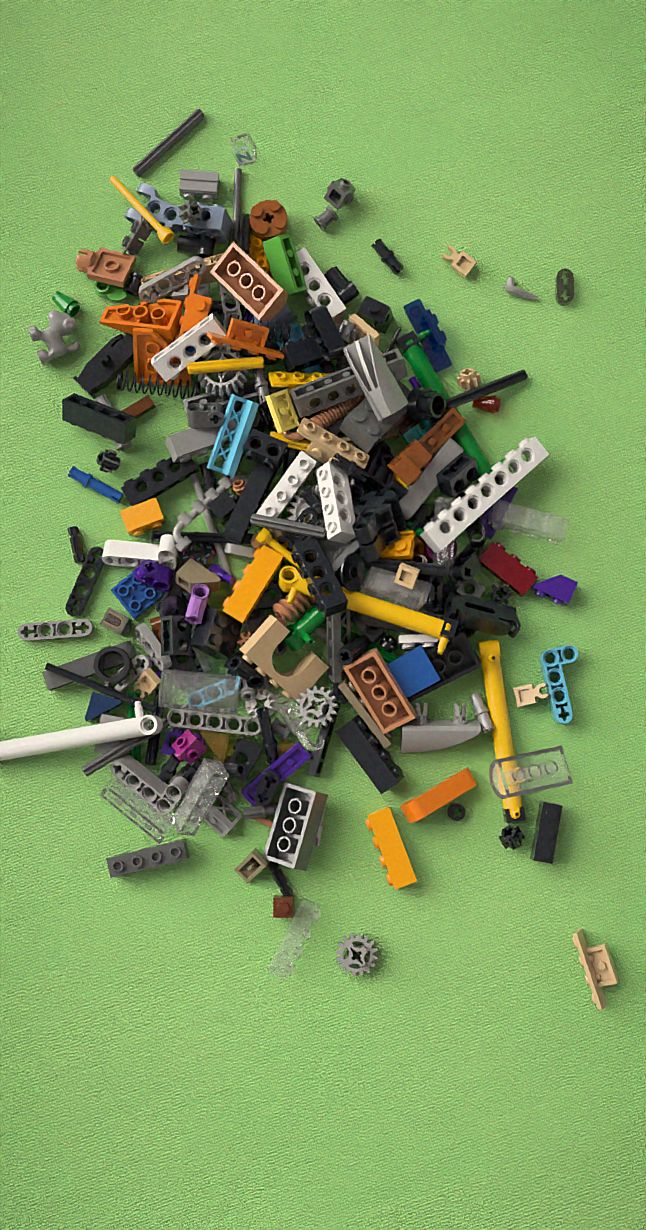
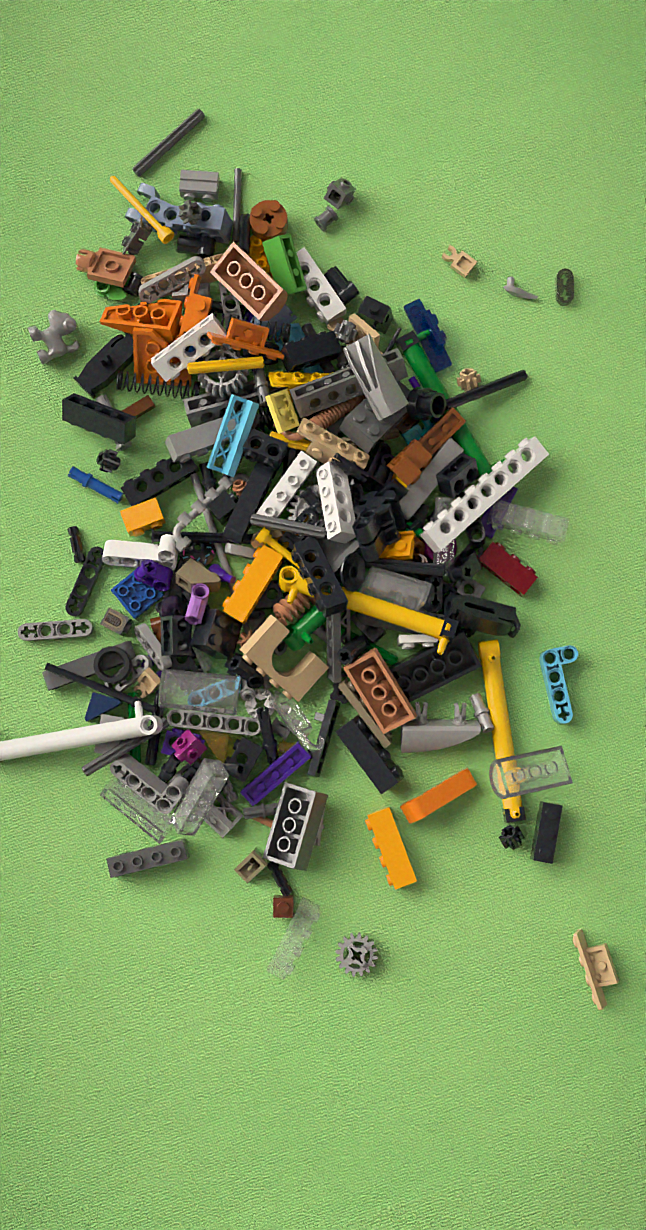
(66, 304): green cone -> none
(203, 415): dark grey piece -> none
(244, 149): clear brick -> none
(271, 789): black beam -> none
(309, 710): light grey gear -> none
(325, 332): black beam -> none
(387, 256): black pin -> none
(389, 643): black plate -> none
(407, 576): tan tile -> none
(413, 671): blue tile -> none
(450, 814): black bush -> none
(488, 403): clear red cone -> none
(504, 590): black gear -> none
(528, 694): tan plate -> none
(557, 588): dark purple slope -> none

